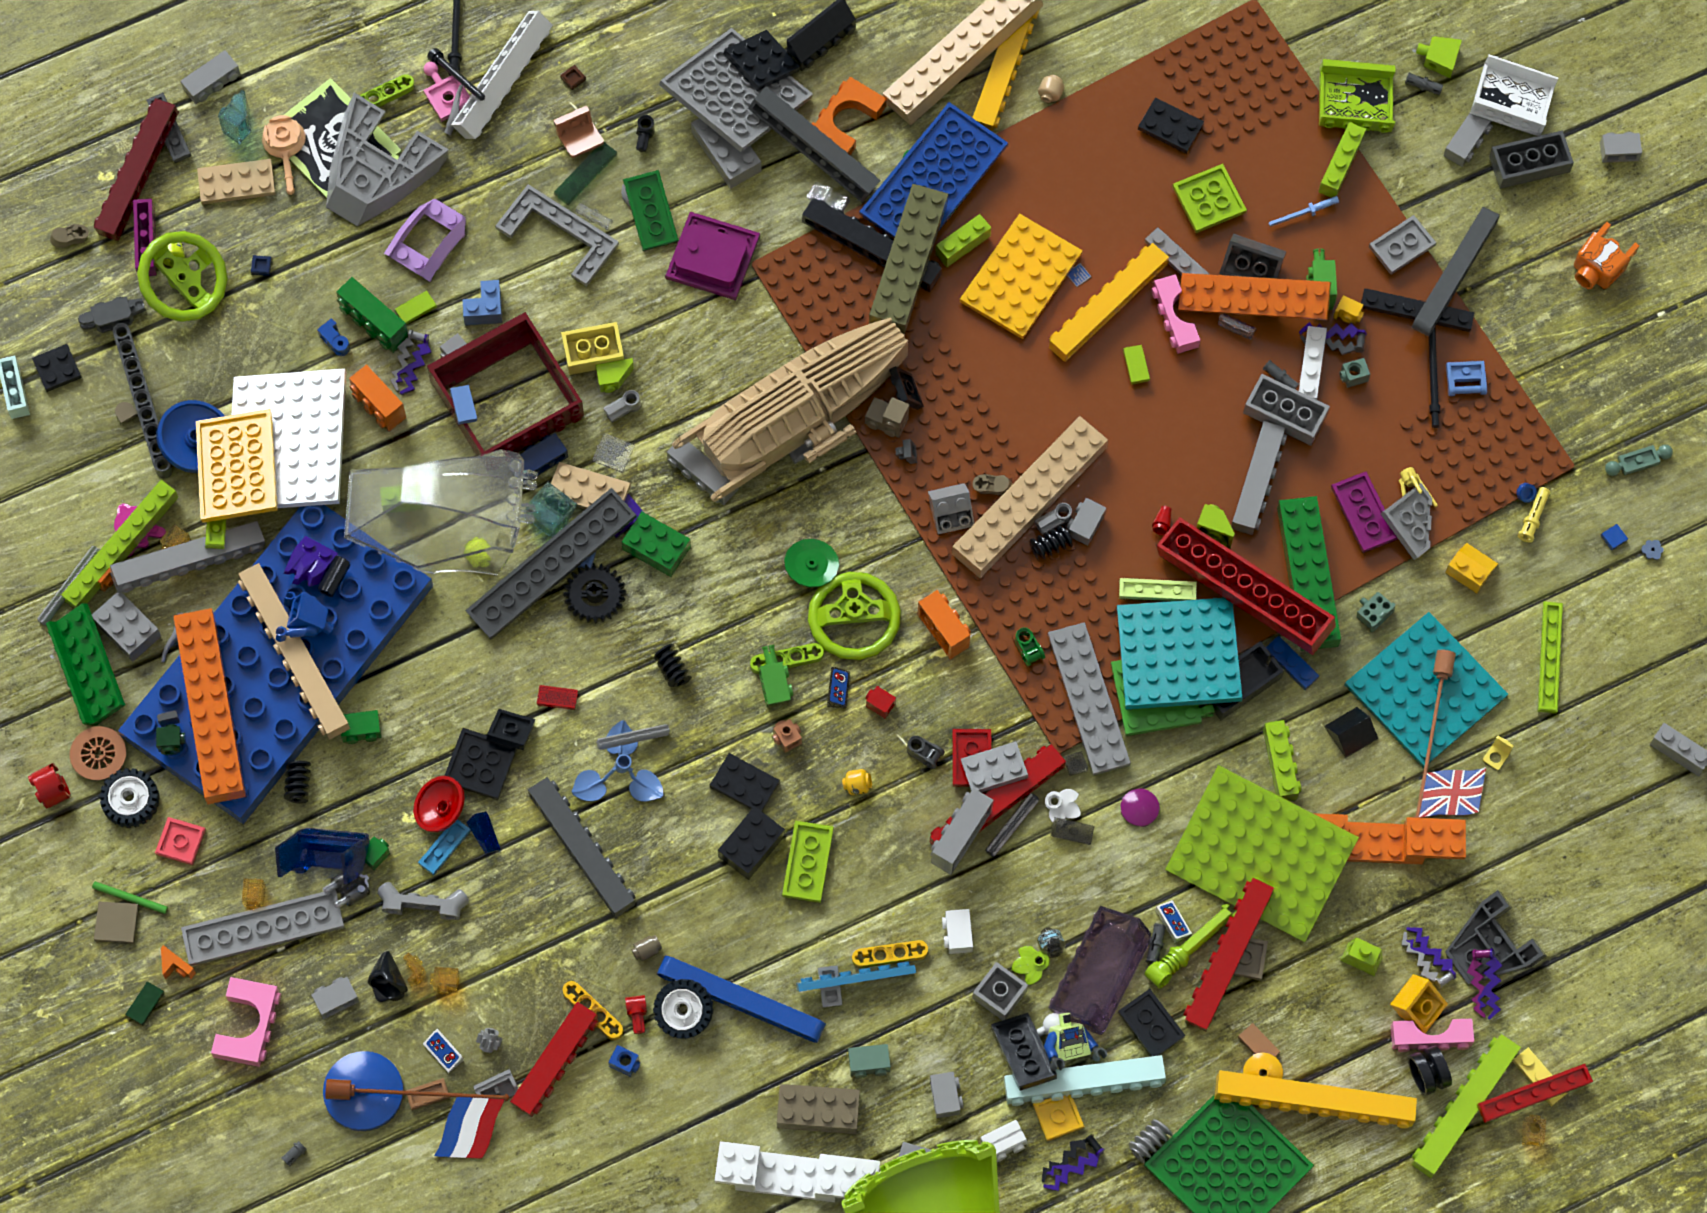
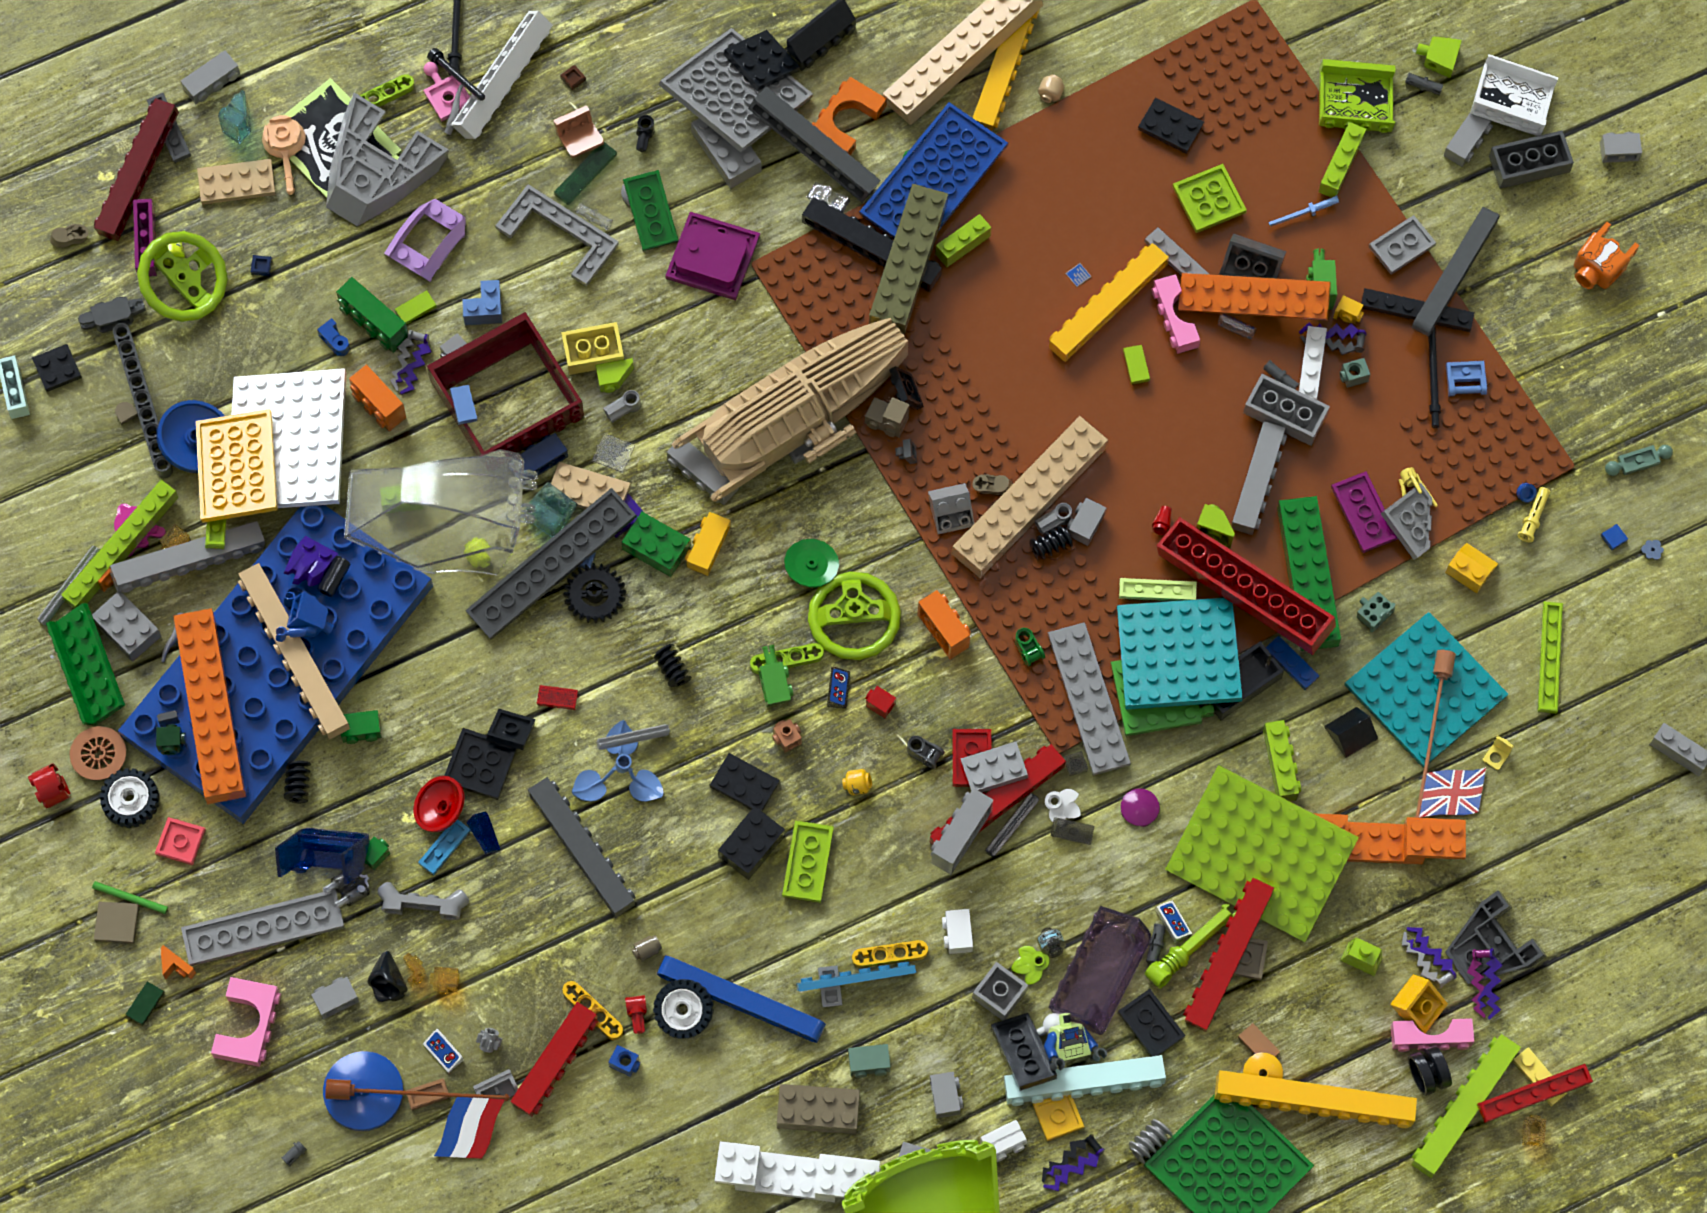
(253, 893): clear yellow brick -> none
(708, 543): none -> yellow brick
(1021, 276): yellow plate -> none

